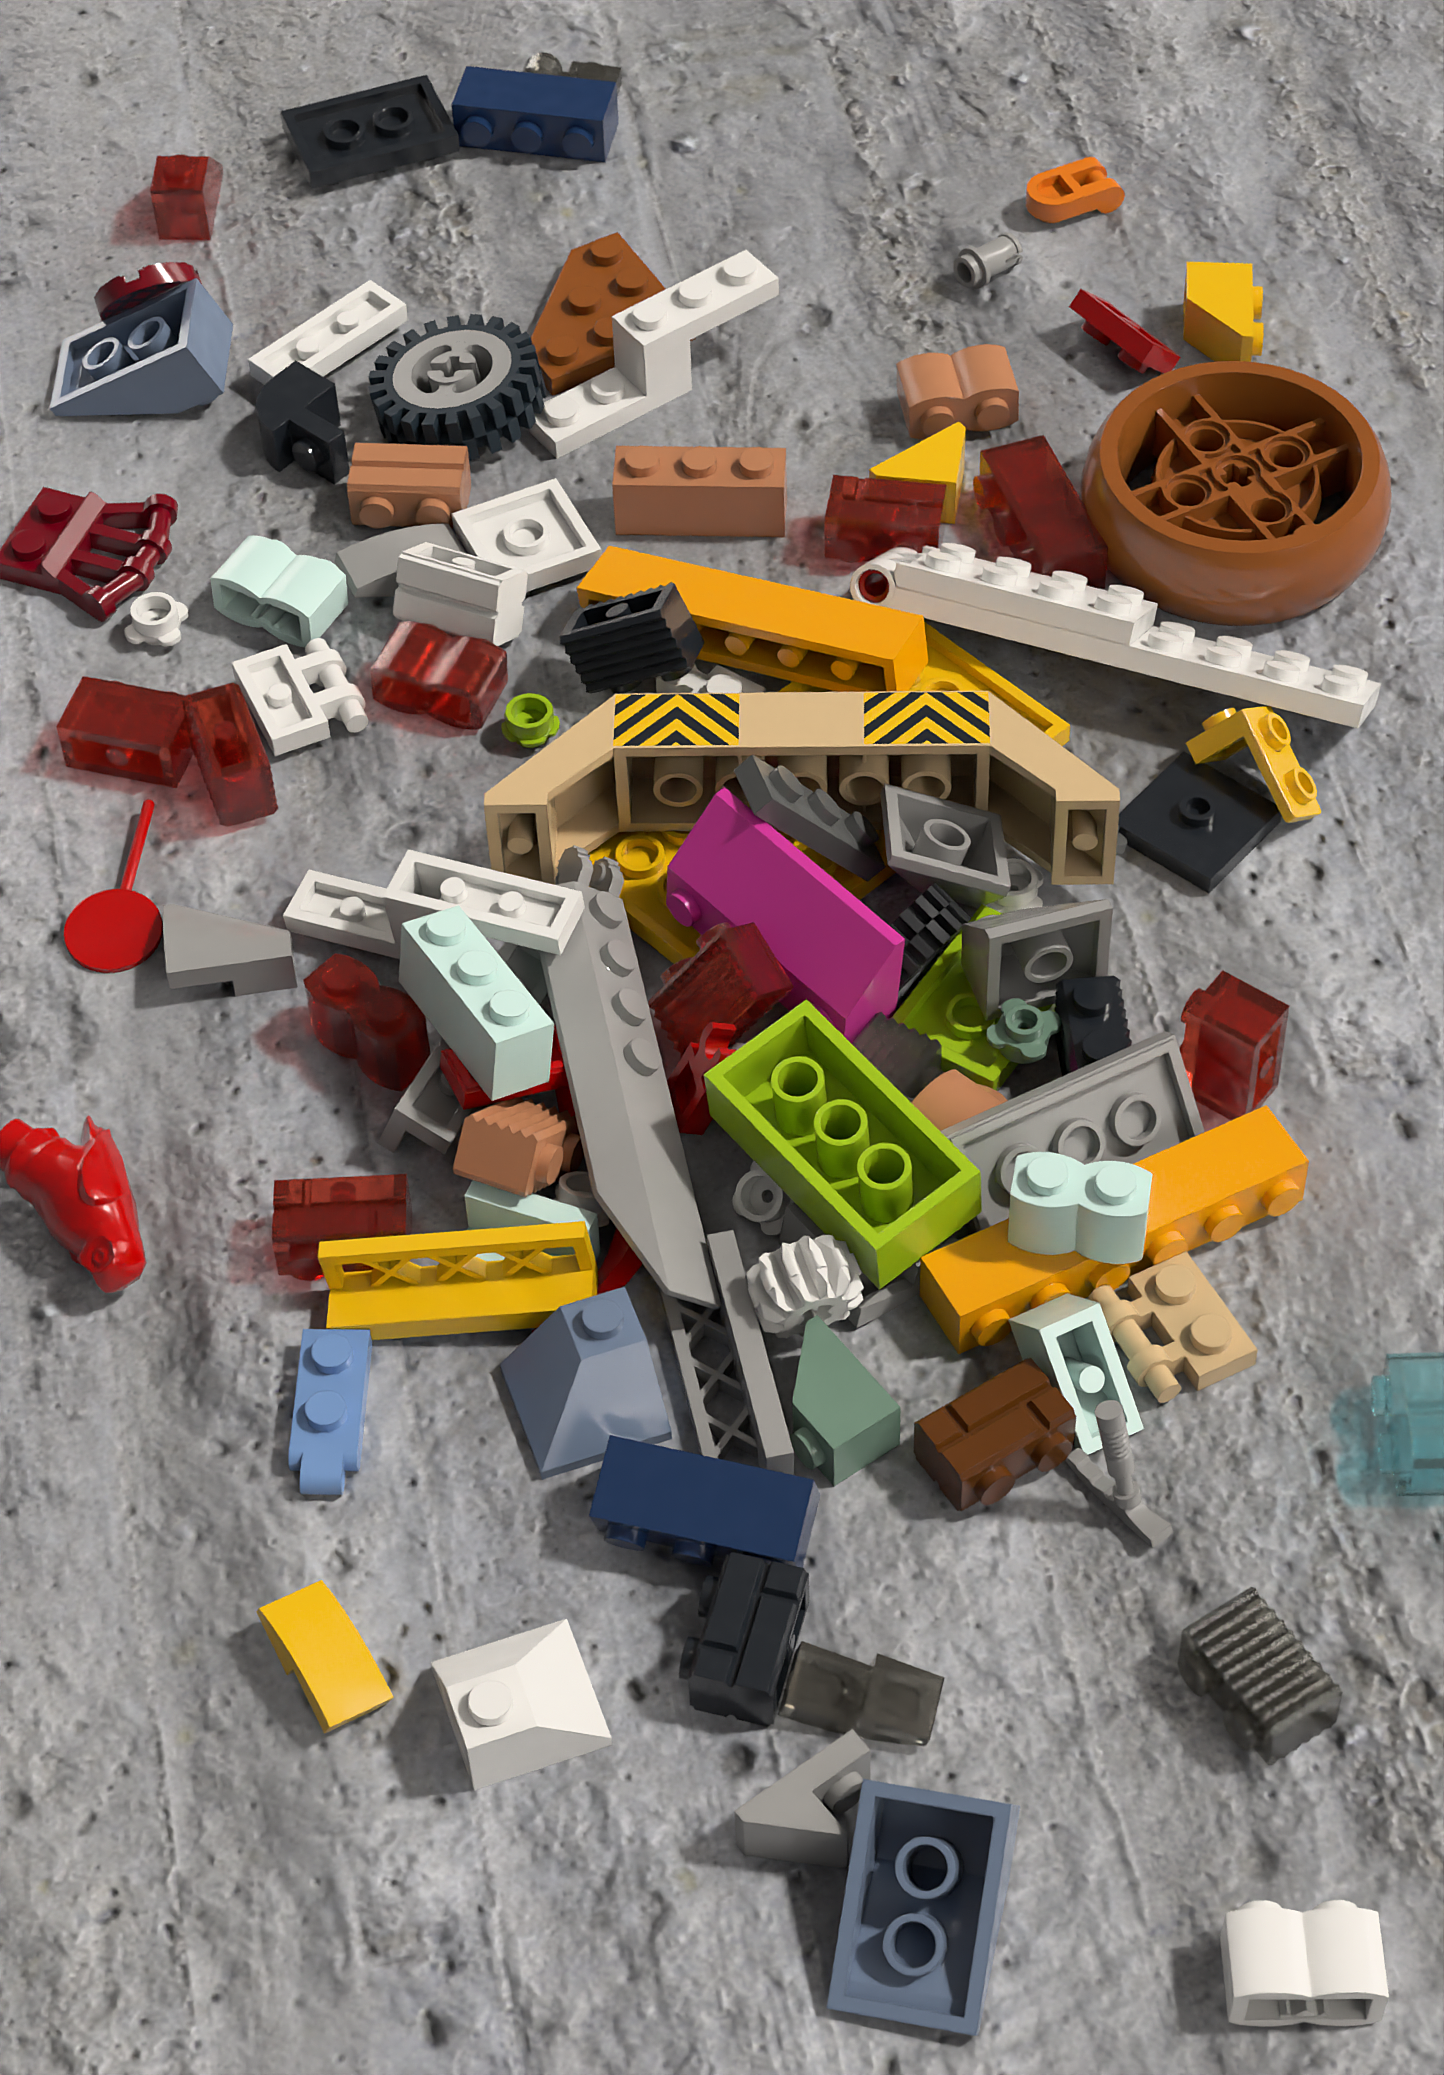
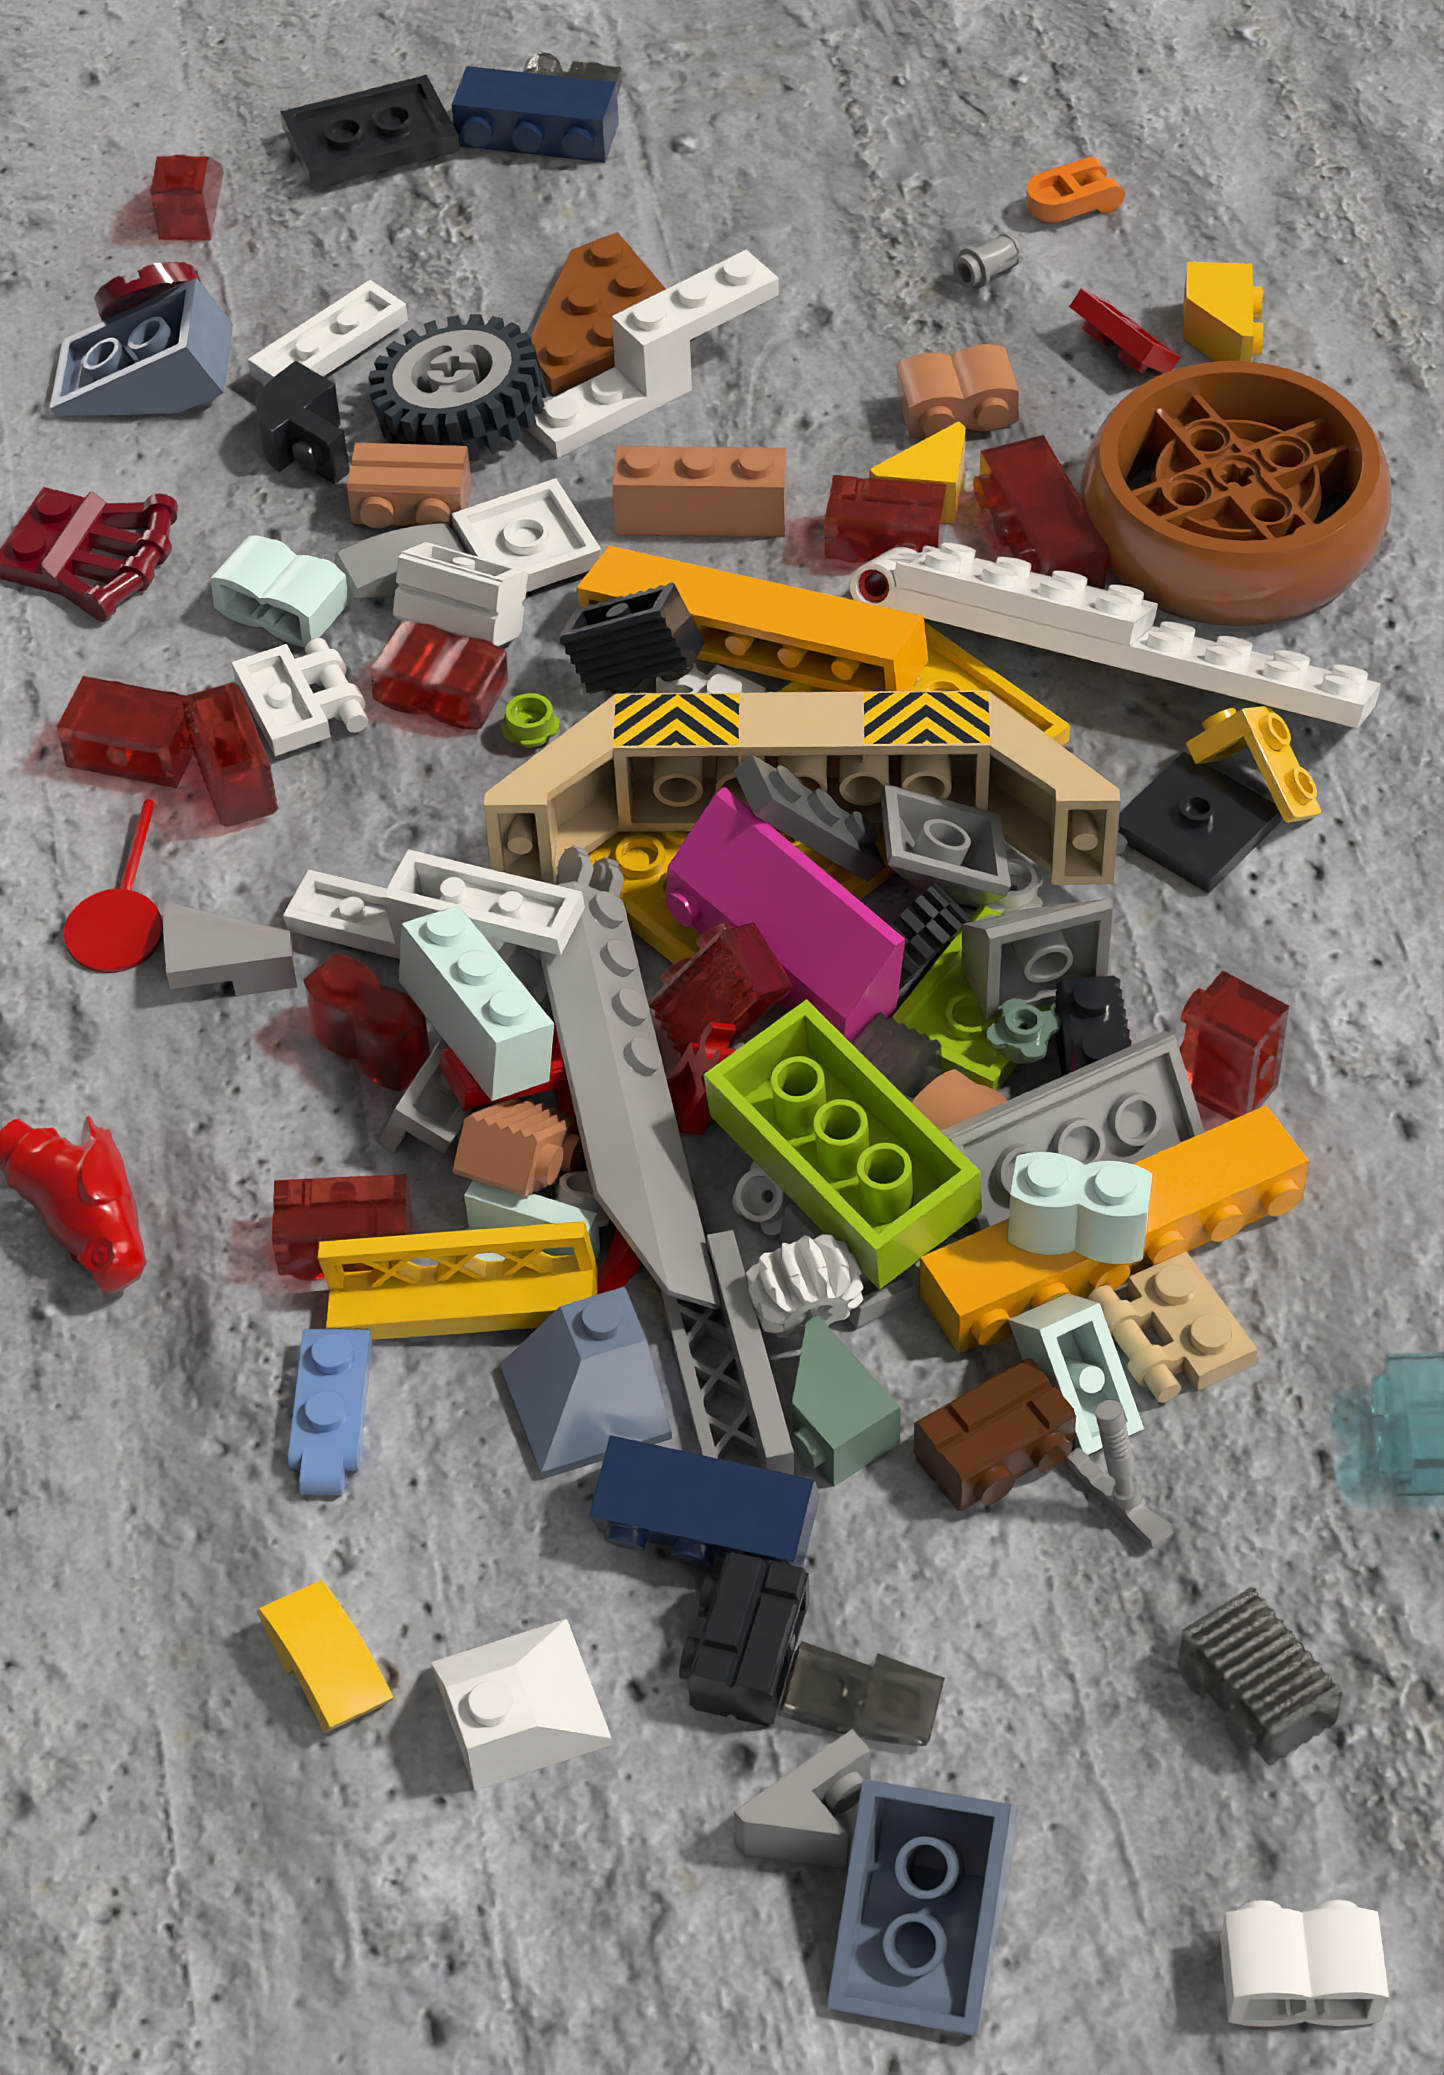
(156, 620): white plate -> none

